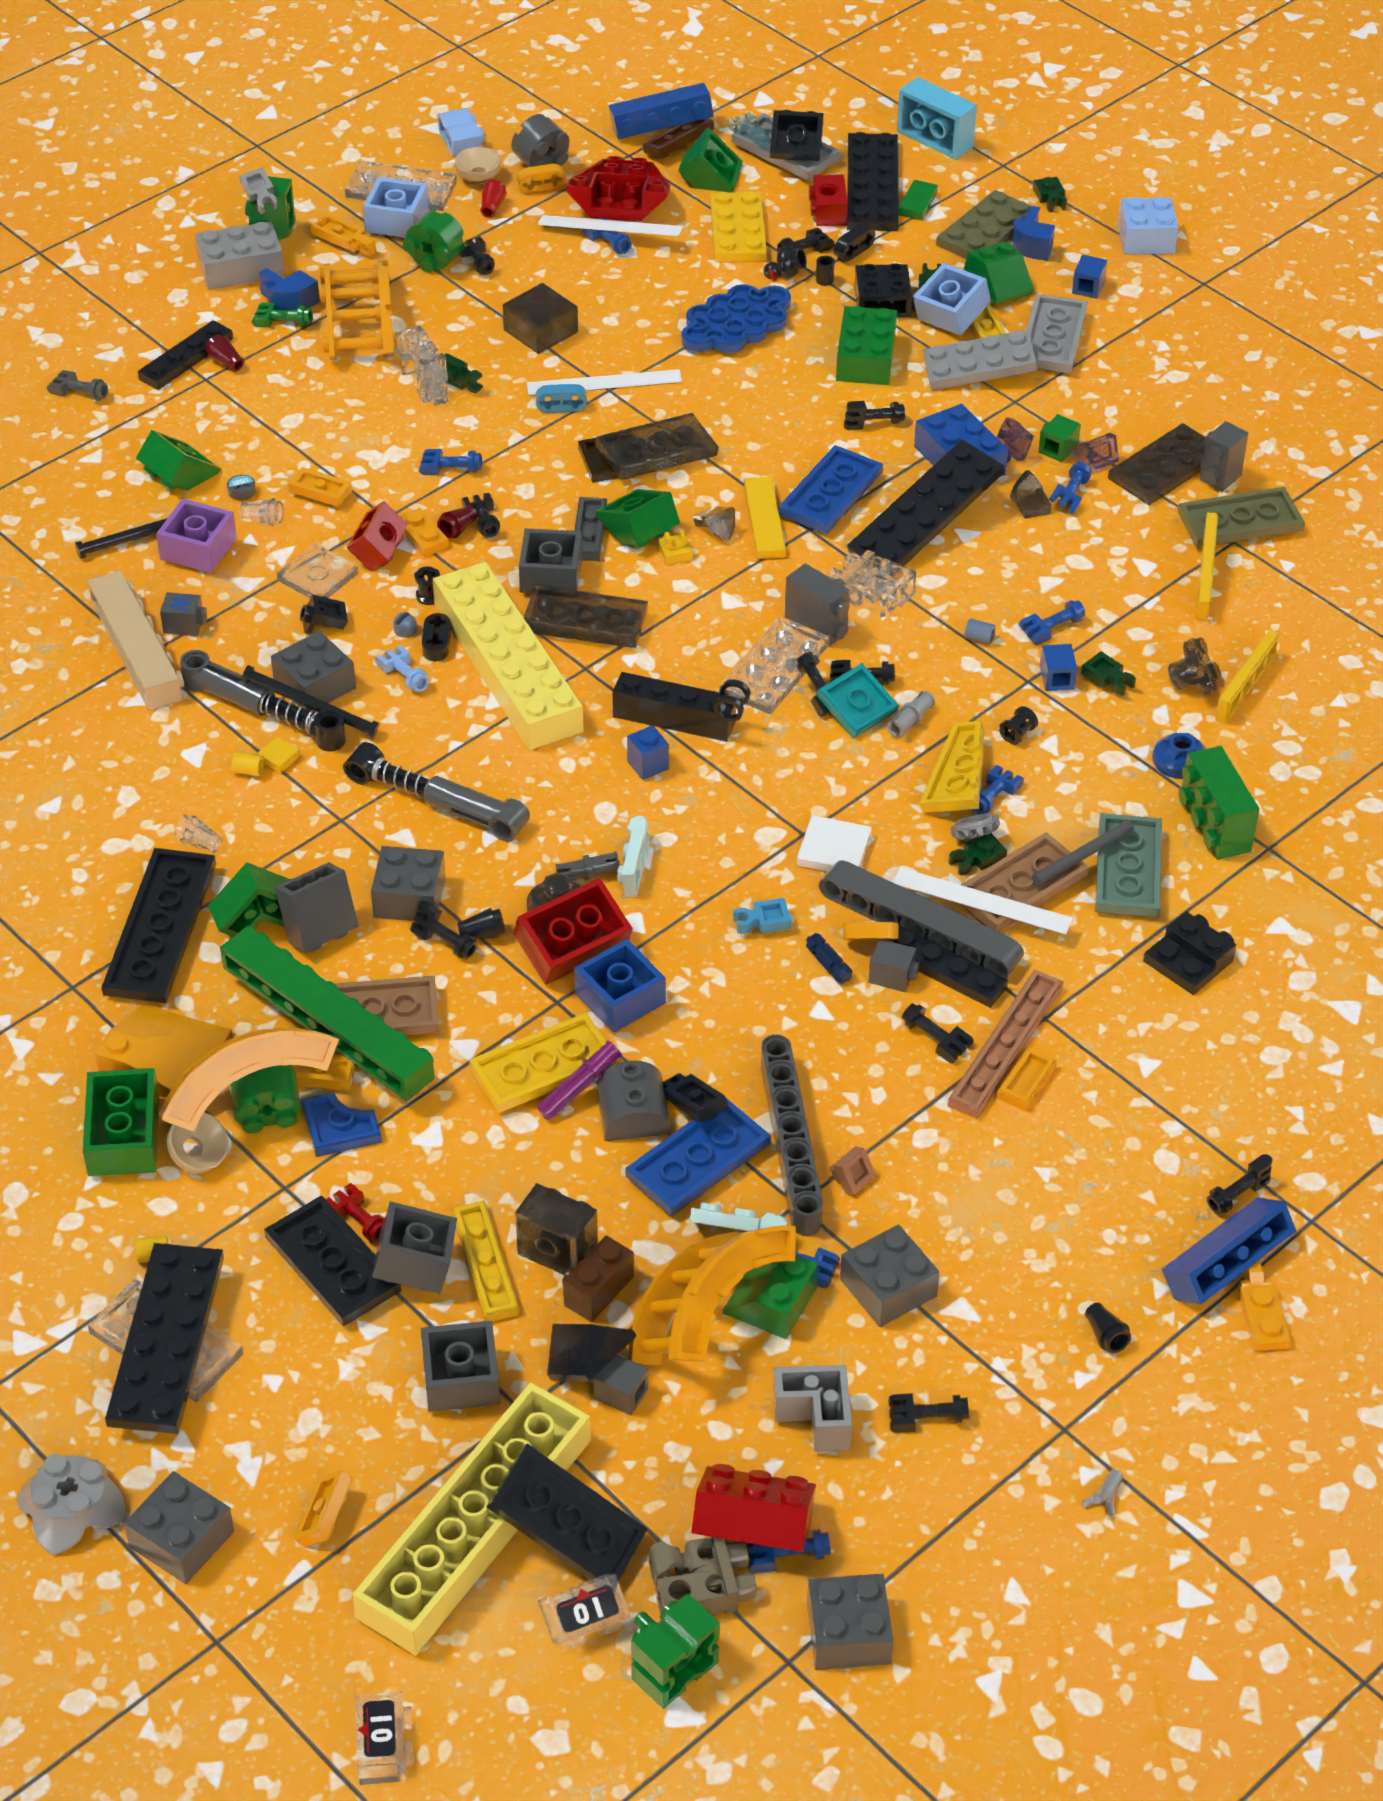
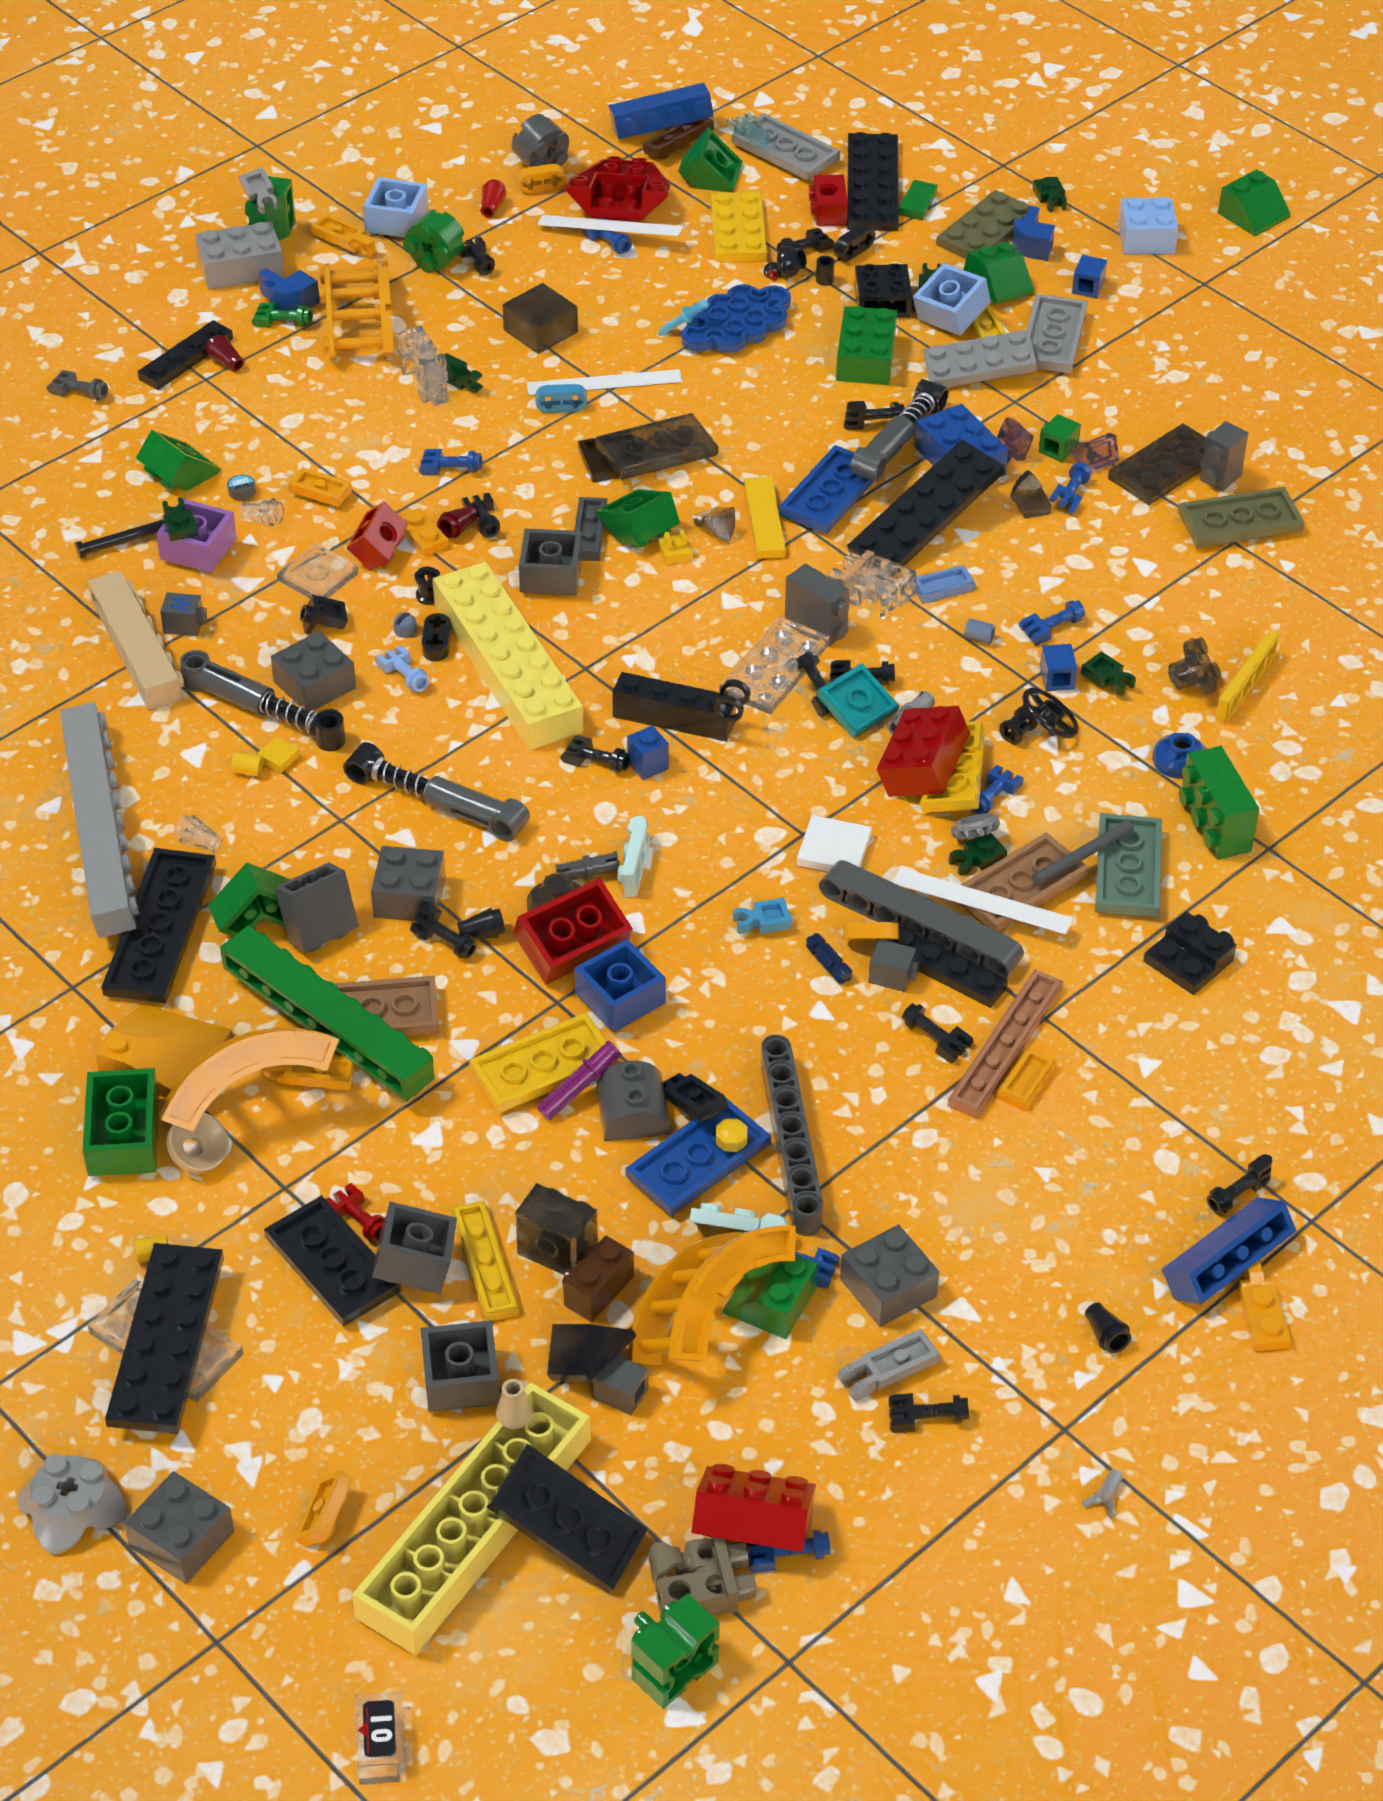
(98, 821): none -> light grey brick
(178, 521): none -> dark green plate
(266, 1098): green brick -> none
(309, 701): black bar -> none
(337, 1127): blue tile -> none
(366, 173): clear plate -> none
(459, 130): light blue brick -> none
(477, 164): tan piece -> none
(513, 1407): none -> tan cone
(582, 748): none -> black hinge
(583, 1610): brick -> none
(586, 616): clear smoke plate -> none
(686, 316): none -> medium azure piece
(731, 1135): none -> yellow tile
(796, 135): black plate -> none
(816, 1396): light grey brick -> none
(849, 1621): dark grey brick -> none
(853, 1170): nougat tile -> none
(872, 460): none -> dark grey piece
(889, 1364): none -> light grey hinge
(923, 751): none -> red brick
(936, 118): medium azure brick -> none
(944, 584): none -> medium blue tile
(1050, 711): none -> black wheel
(1207, 566): yellow tile -> none
(1253, 203): none -> green slope

